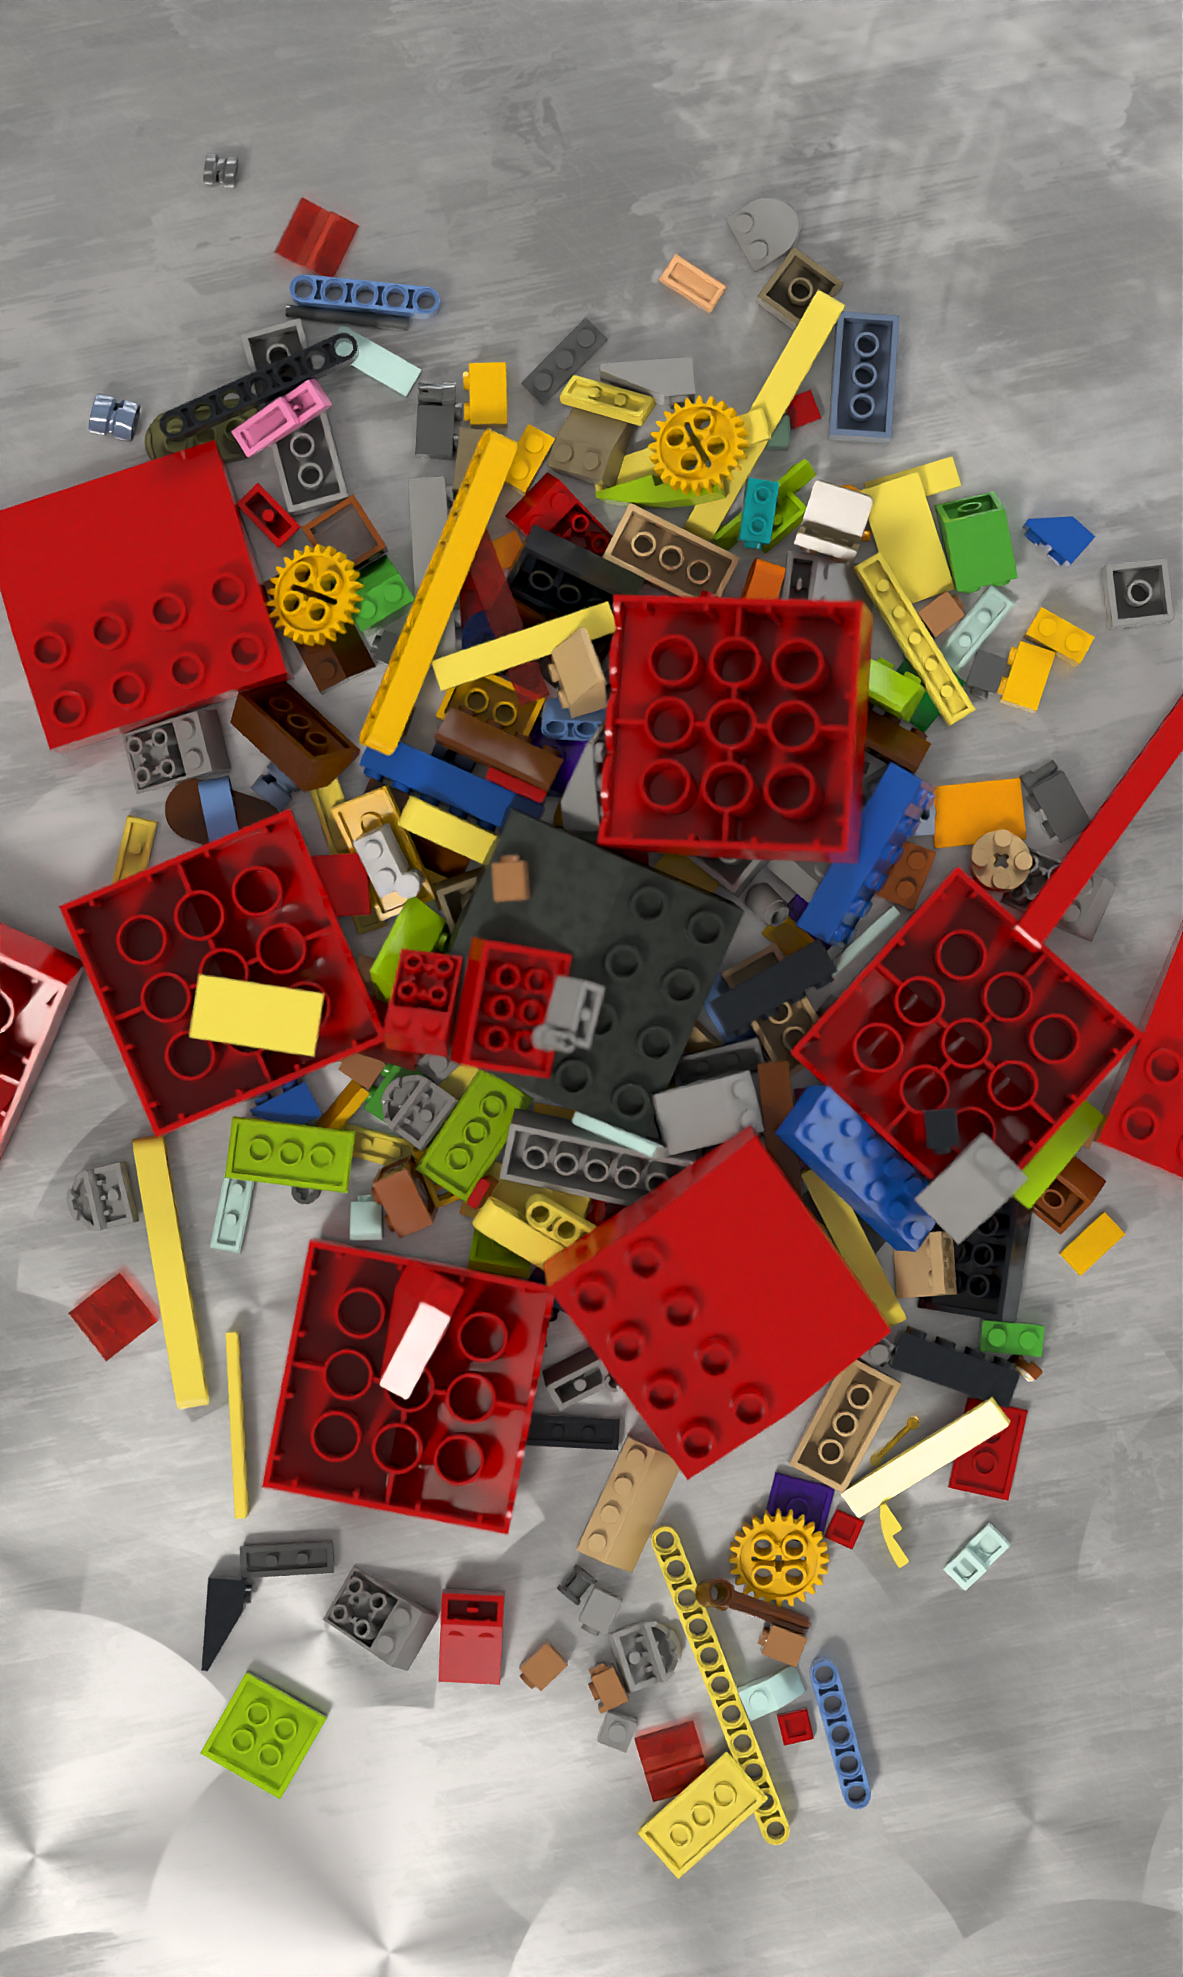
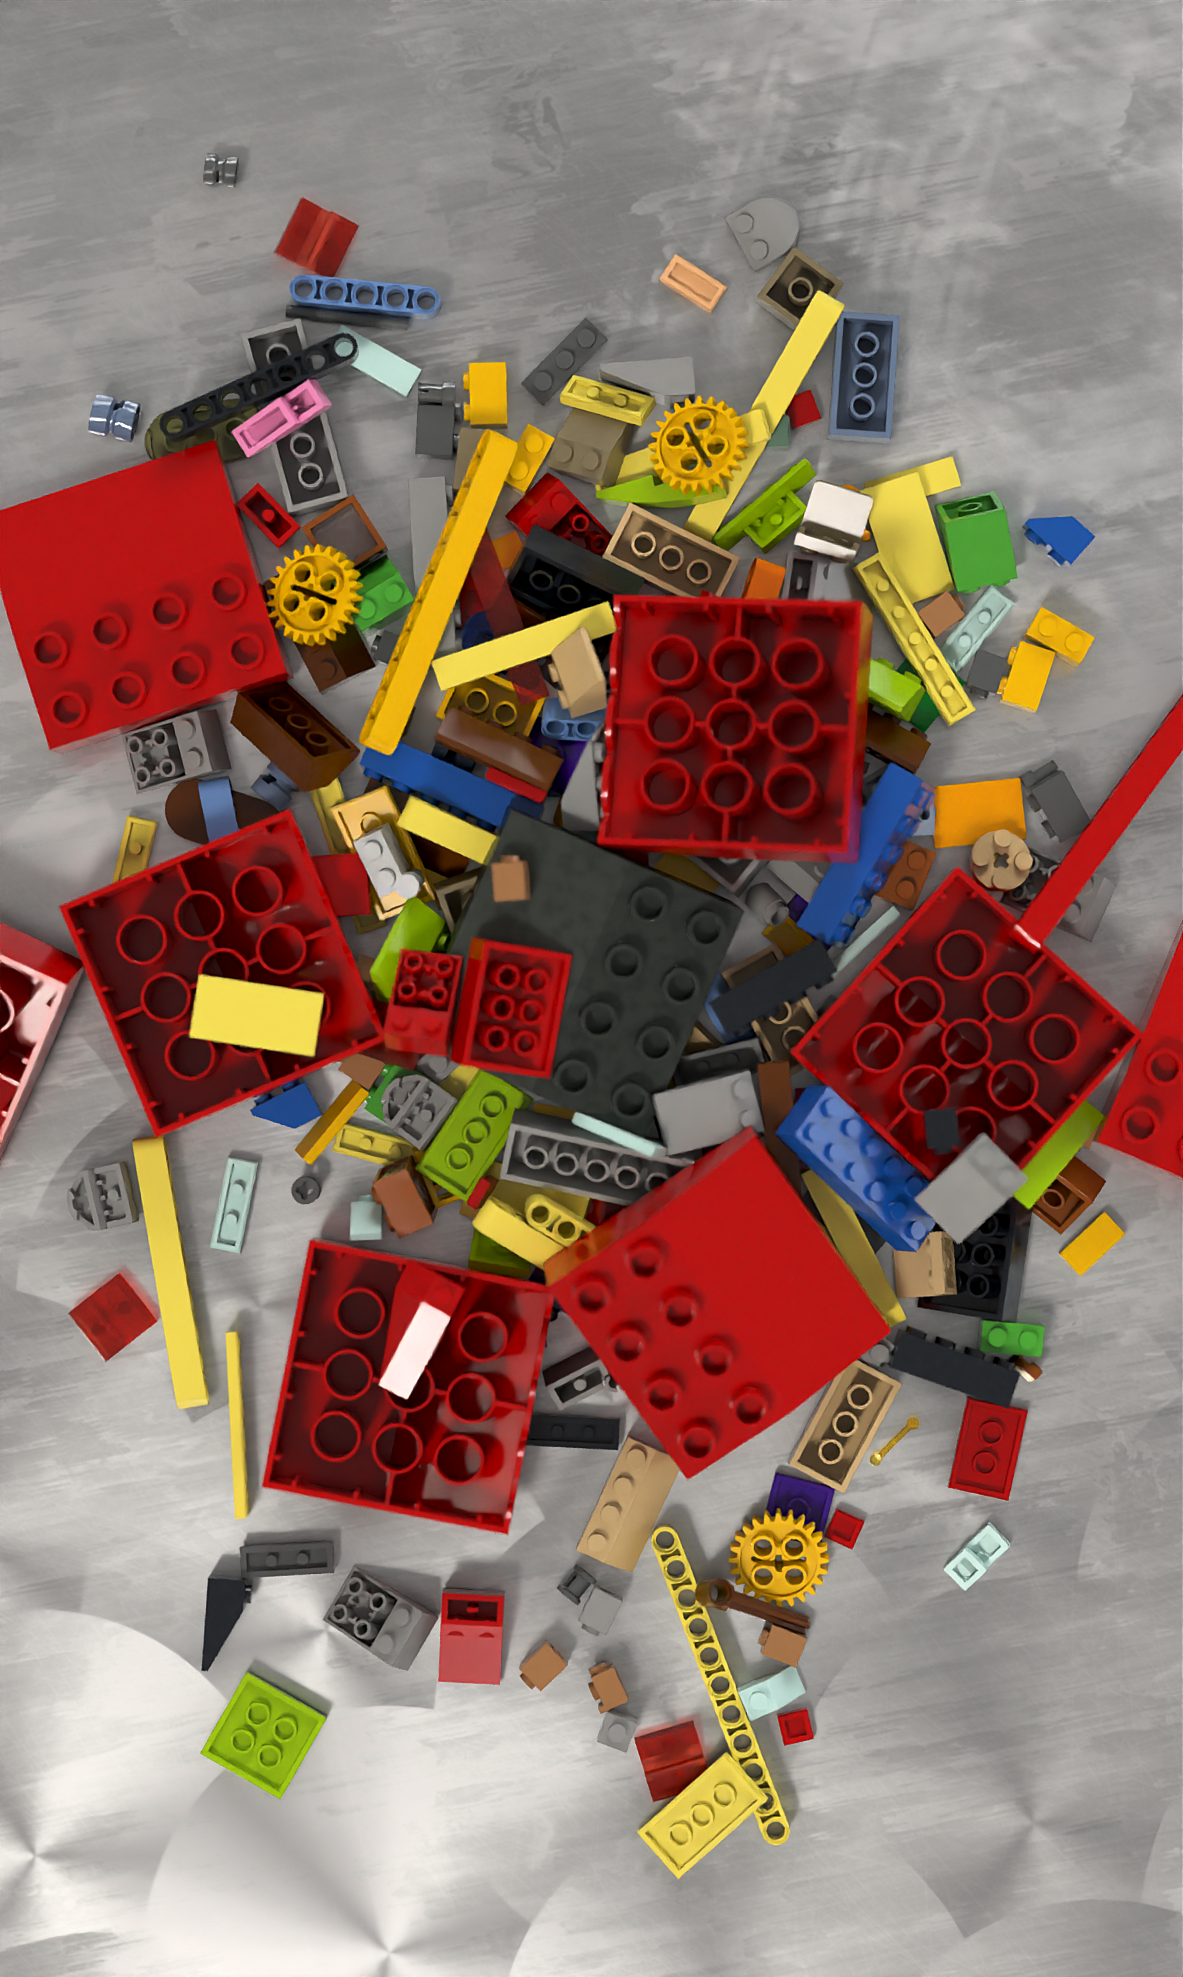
(290, 1154): lime tile -> none
(569, 1016): light grey hinge -> none
(645, 1654): light grey slope -> none
(757, 513): teal brick -> none
(843, 1747): medium blue beam -> none
(889, 1527): light yellow slope -> none
(925, 1457): tile -> none
(1137, 594): light grey brick -> none

